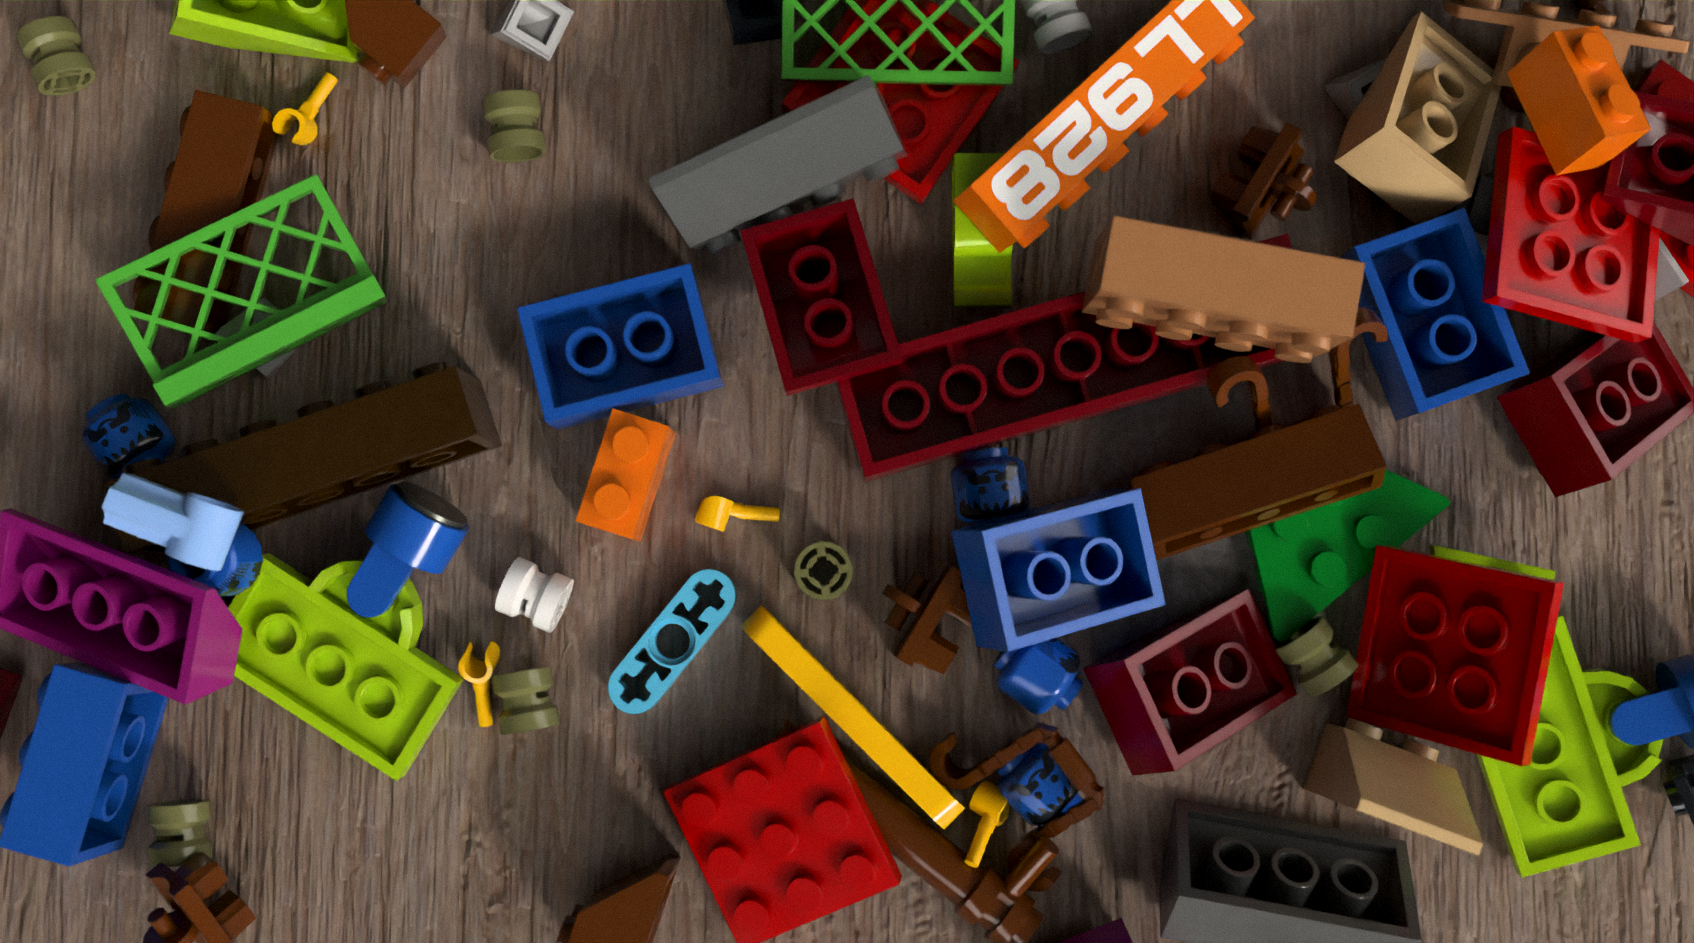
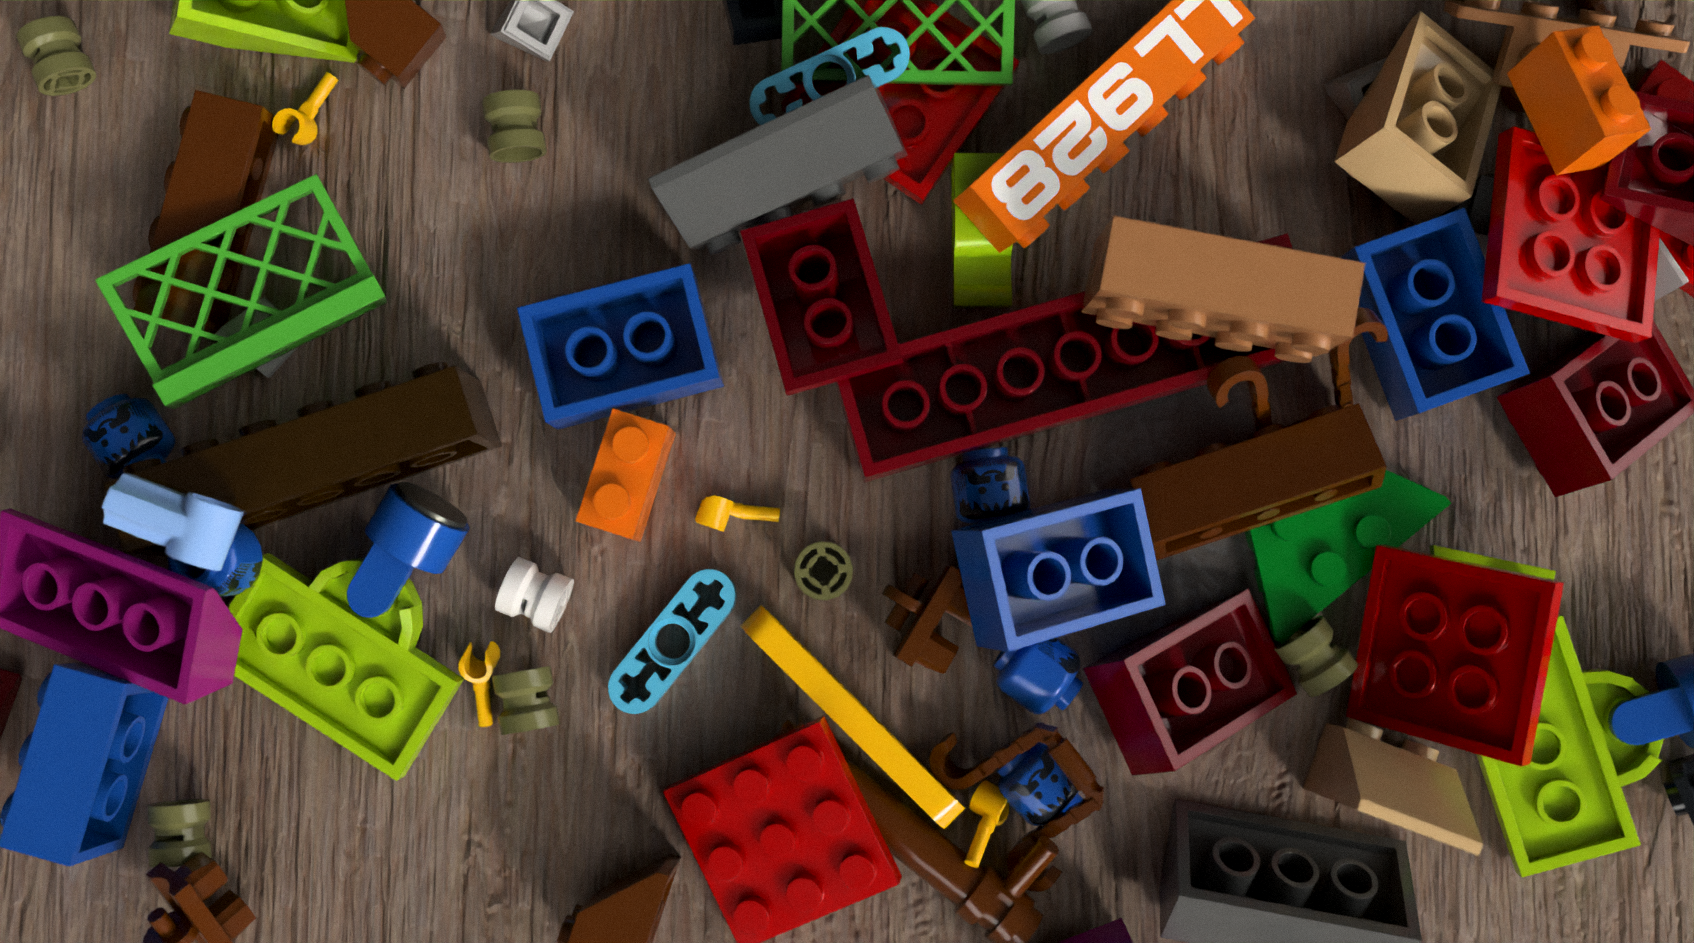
(864, 48): none -> medium azure beam
(1276, 159): reddish brown hips -> none

